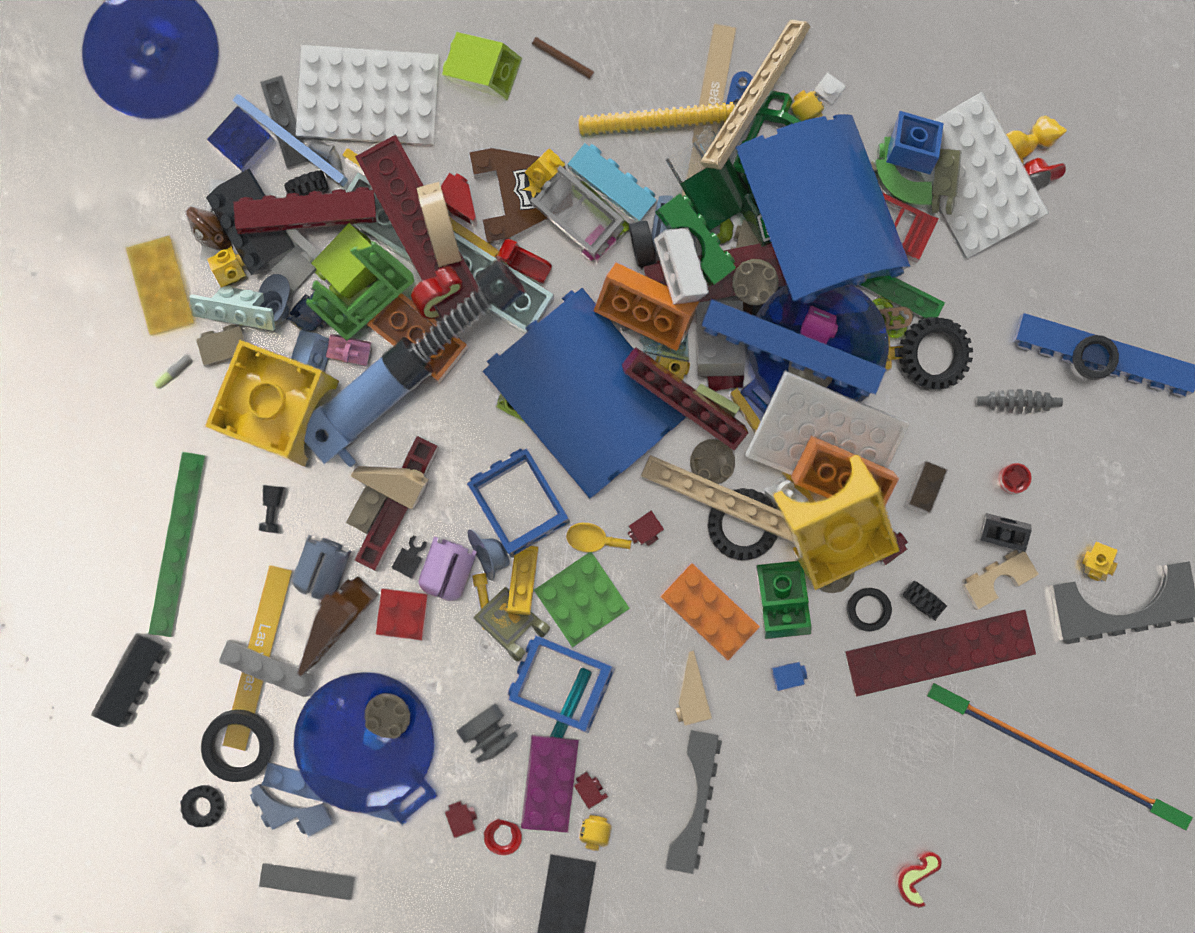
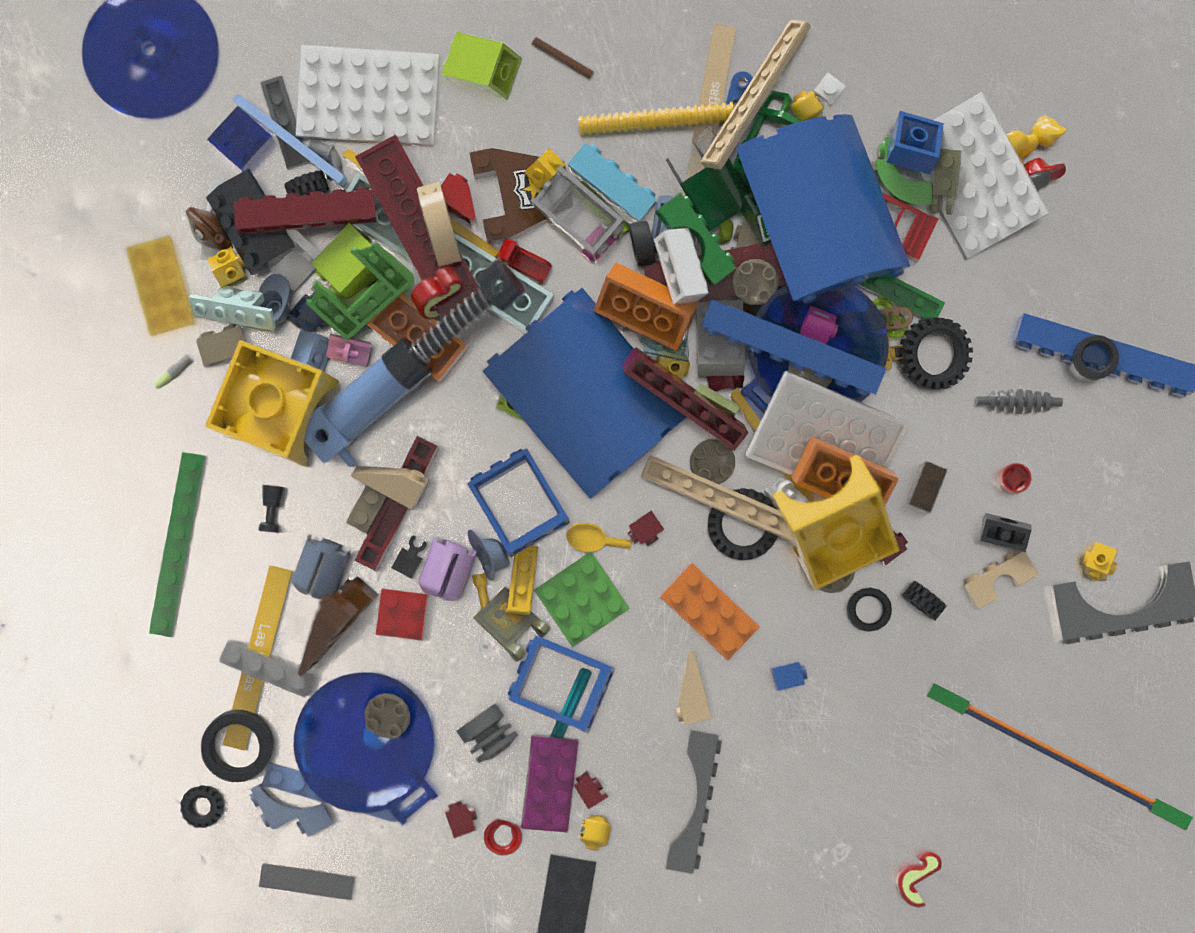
(129, 680): black slope -> none
(784, 599): green slope -> none
(940, 653): dark red plate -> none

